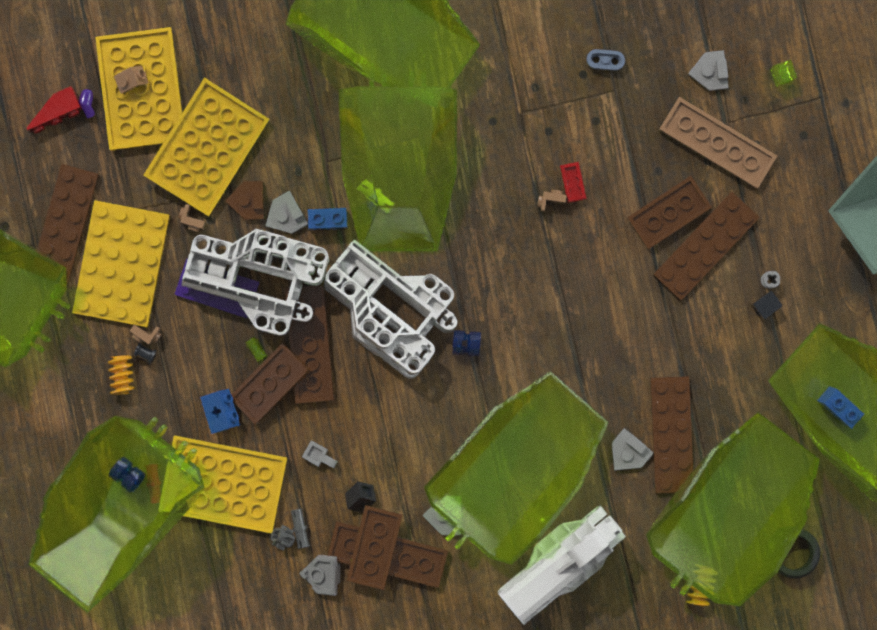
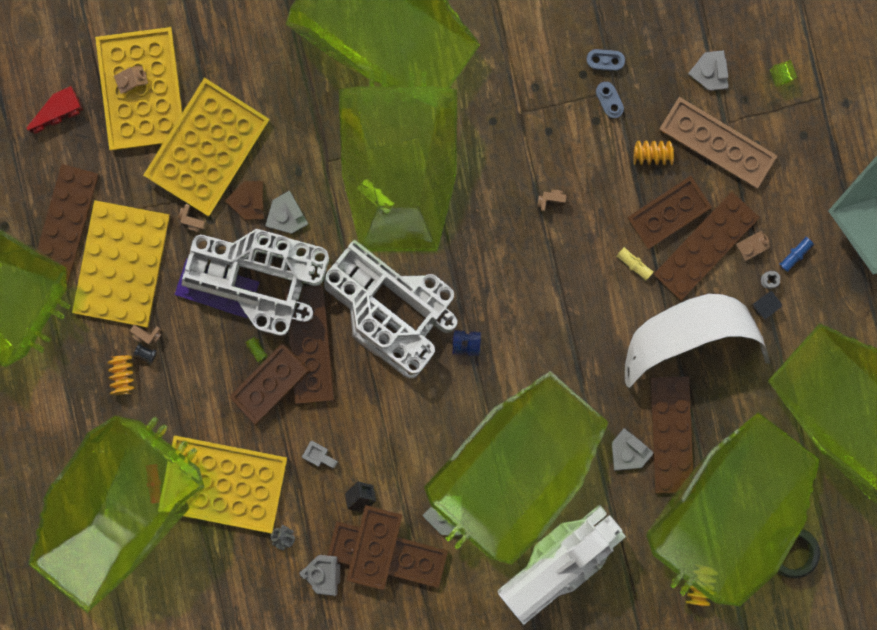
(85, 102): dark purple arm -> none
(128, 475): wheel -> none
(220, 411): blue brick -> none
(300, 528): dark grey pin -> none
(327, 219): blue brick -> none
(573, 182): red plate -> none
(610, 99): none -> sand blue plate
(634, 264): none -> light yellow pin
(653, 152): none -> light orange piece
(688, 327): none -> white piece
(753, 245): none -> medium nougat bracket
(796, 254): none -> blue pin
(840, 407): blue brick -> none

